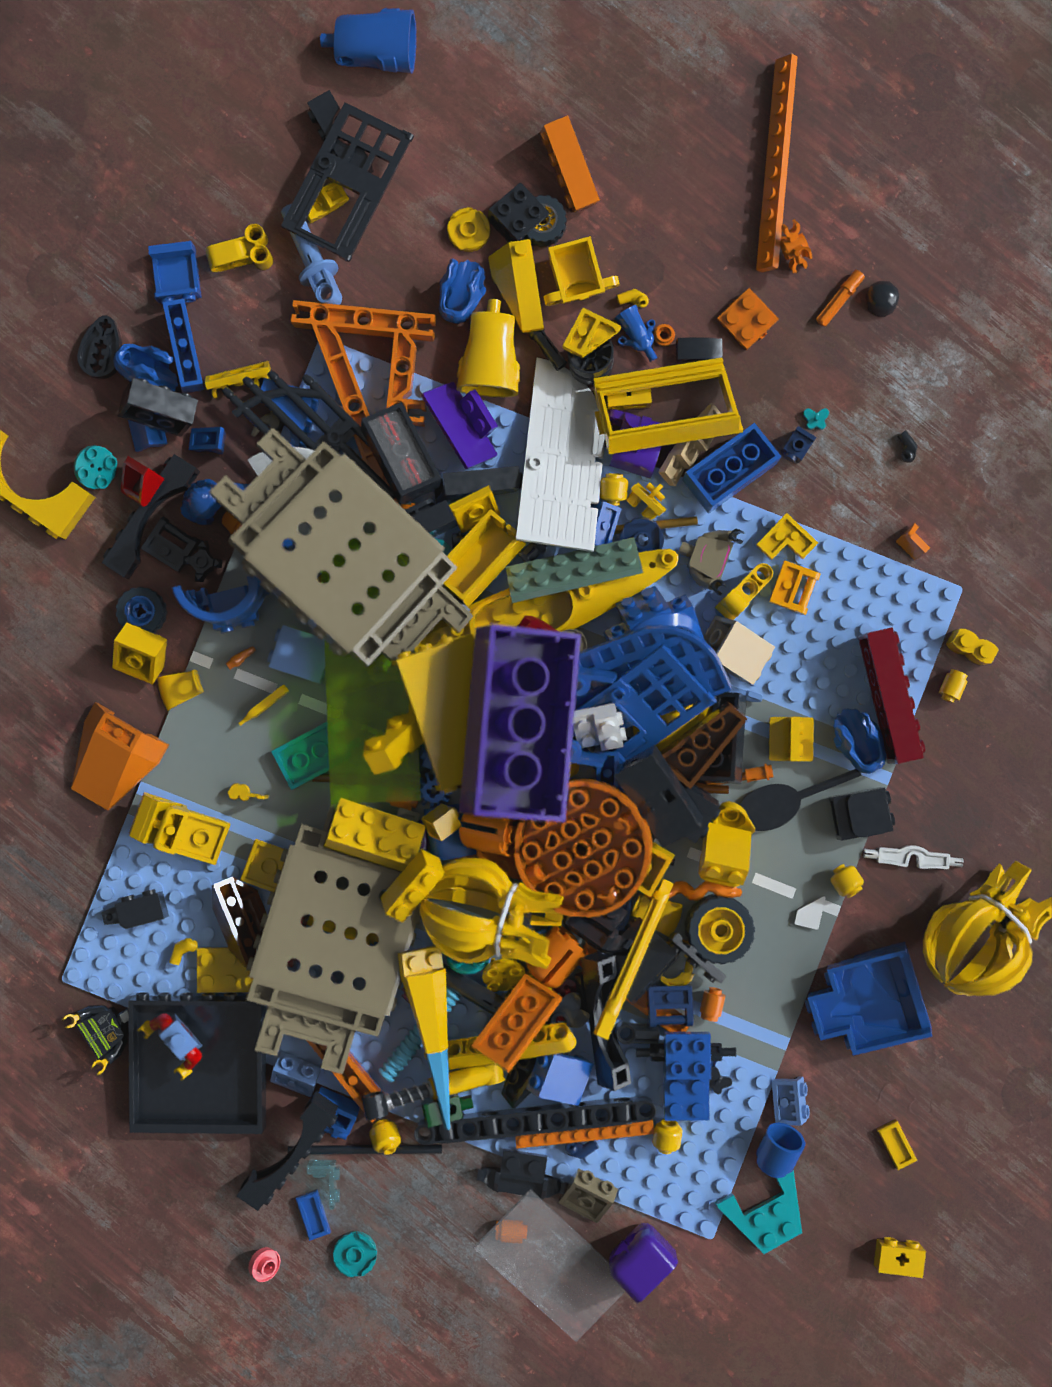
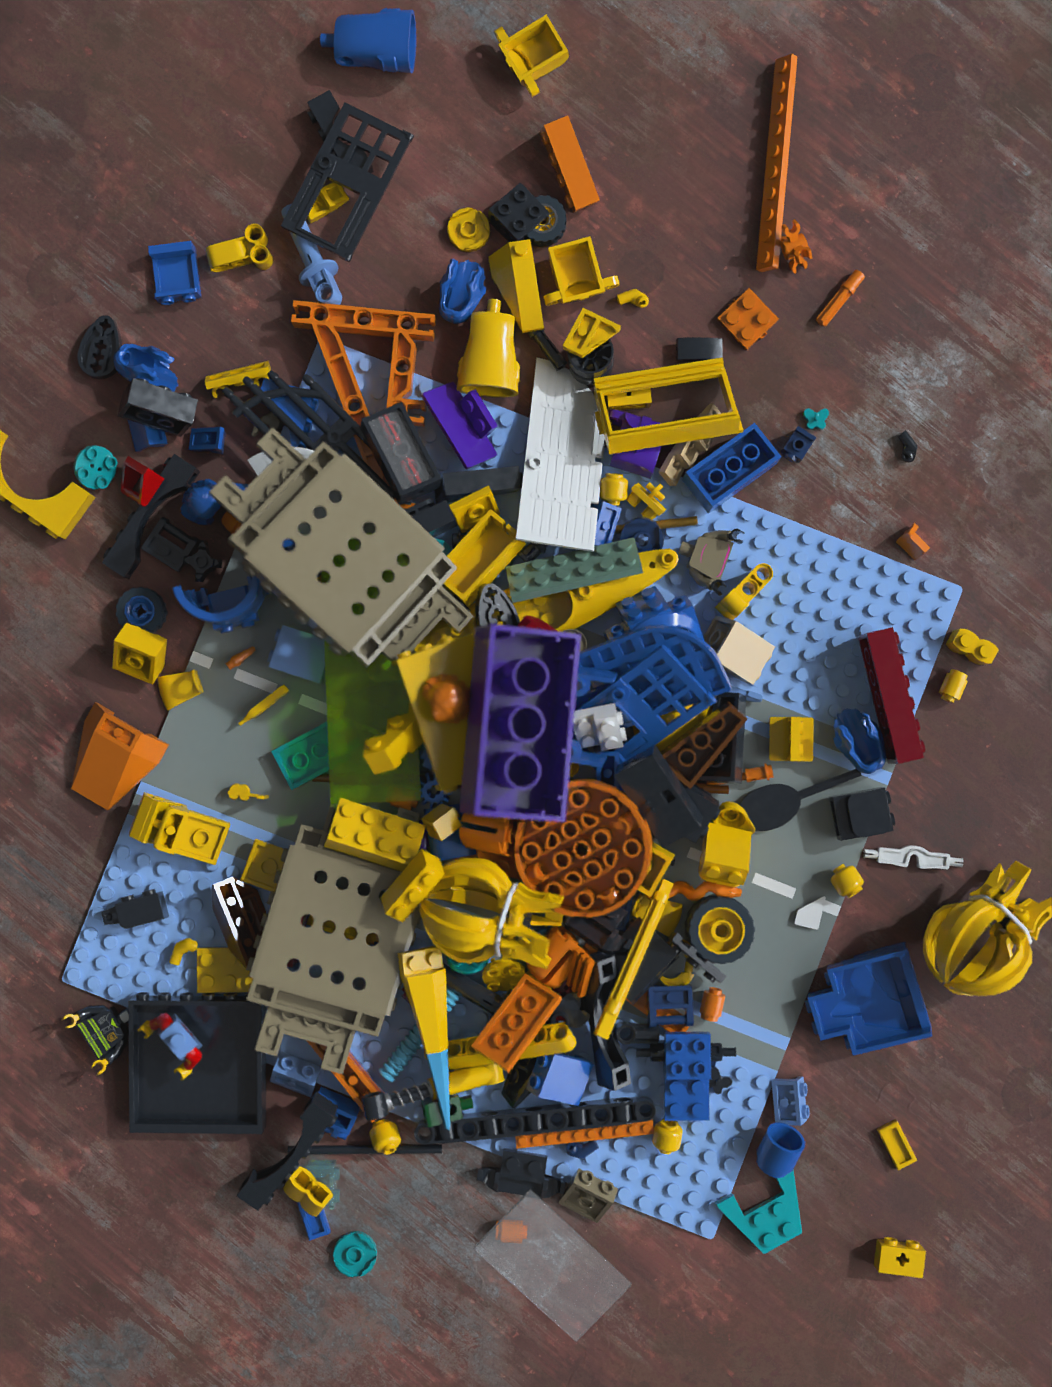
(183, 346): blue brick -> none
(264, 1264): coral plate -> none
(310, 1193): none -> yellow brick
(447, 697): none -> orange hair
(499, 602): none -> black piece
(532, 52): none -> yellow piece
(578, 970): none -> orange tile
(634, 327): blue piece -> none
(642, 1261): dark purple piece -> none
(666, 329): orange plate -> none
(787, 533): yellow plate -> none
(788, 584): light orange plate -> none
(882, 298): black hair -> none

